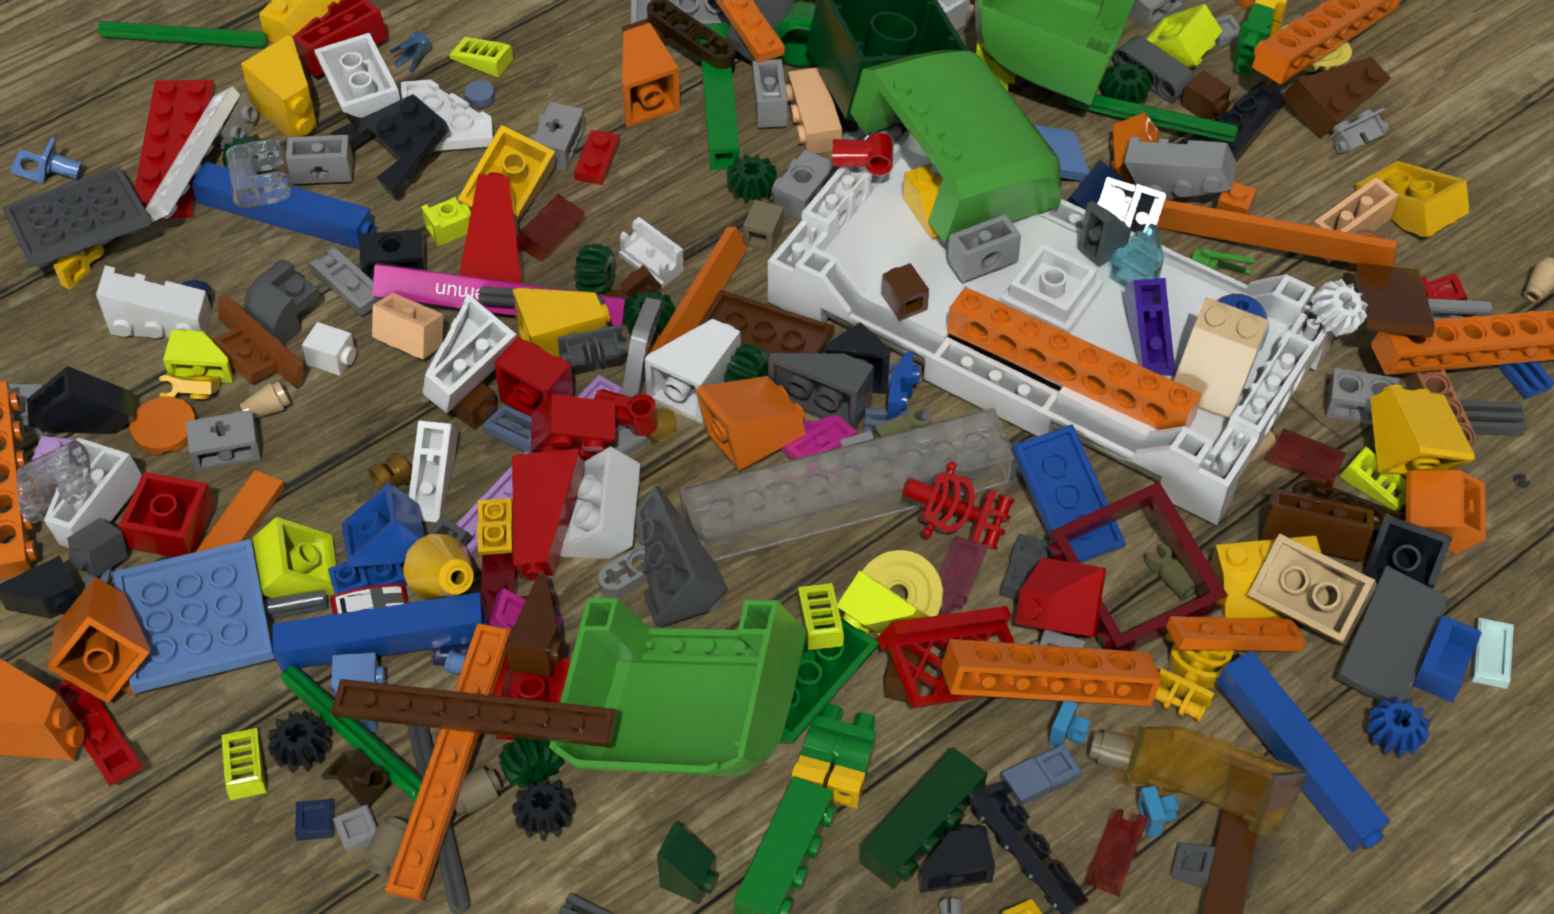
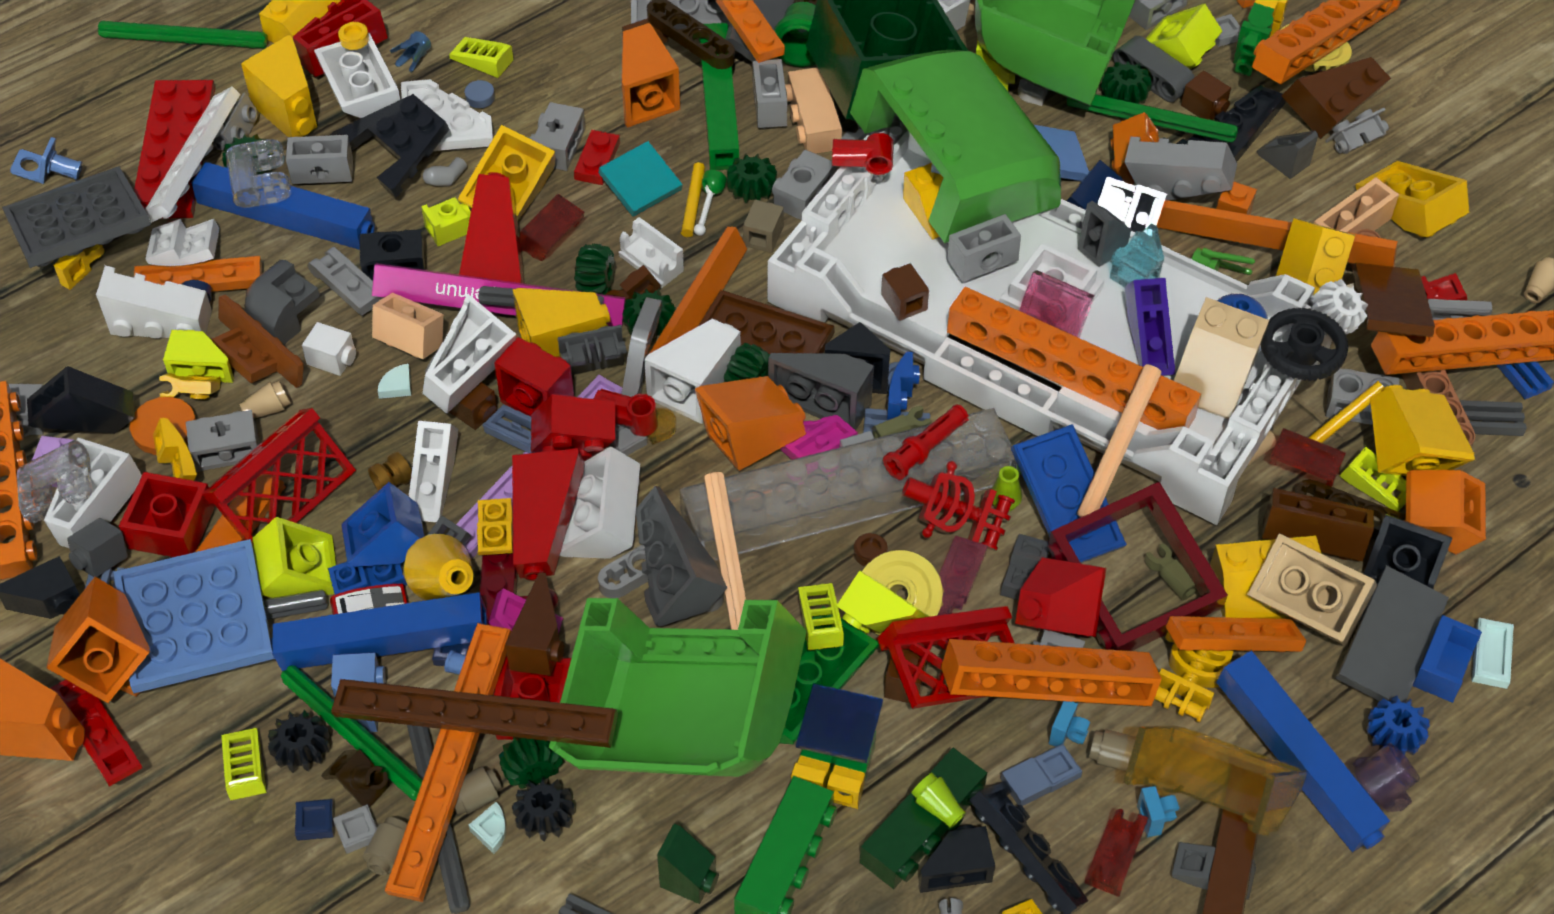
(173, 449): none -> yellow slope
(180, 246): none -> white slope
(218, 273): none -> orange plate
(268, 454): none -> red fence
(353, 36): none -> yellow tile
(395, 383): none -> light aqua tile
(444, 175): none -> light grey arm
(490, 827): none -> light aqua tile
(640, 178): none -> teal tile
(693, 200): none -> yellow bar
(712, 184): none -> hinge
(726, 545): none -> light nougat axle
(839, 723): none -> clear blue piece
(869, 547): none -> reddish brown tile
(917, 448): none -> red pin
(937, 799): none -> lime cone
(1008, 485): none -> lime cone
(1031, 93): none -> tile
(1057, 303): none -> clear pink plate
(1120, 440): none -> light nougat axle
(1290, 152): none -> dark grey slope
(1305, 344): none -> black wheel
(1315, 253): none -> yellow slope
(1347, 413): none -> yellow bar
(1387, 777): none -> clear purple piece

